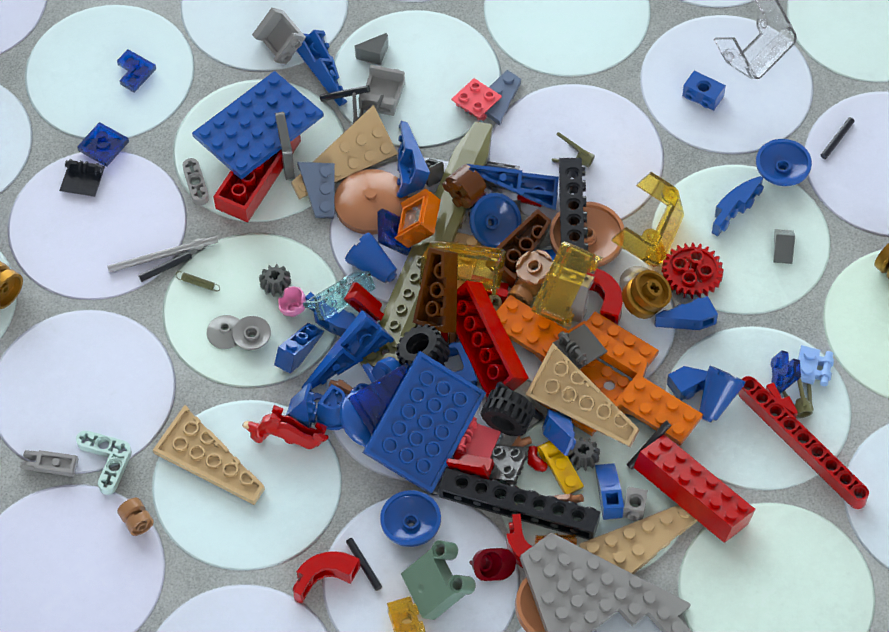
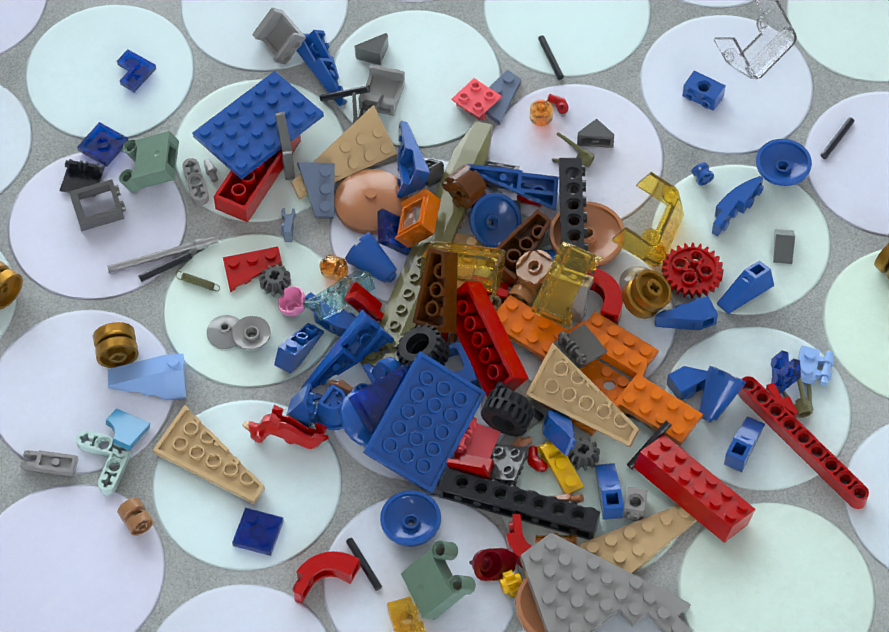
(101, 218): none -> dark grey window
(115, 344): none -> pearl gold wheel
(127, 428): none -> tile
(154, 161): none -> sand green piece
(156, 376): none -> light blue wedge
(211, 170): none -> light grey bar
(248, 265): none -> red wing
(258, 531): none -> clear blue plate
(288, 226): none -> sand blue plate
(333, 267): none -> clear orange head
(510, 583): none -> yellow gear
(541, 112): none -> clear orange head
(550, 57): none -> black bar
(560, 103): none -> red arm
(595, 135): none -> dark grey slope
(702, 173): none -> blue wheel
(743, 444): none -> blue slope
(749, 285): none -> blue slope

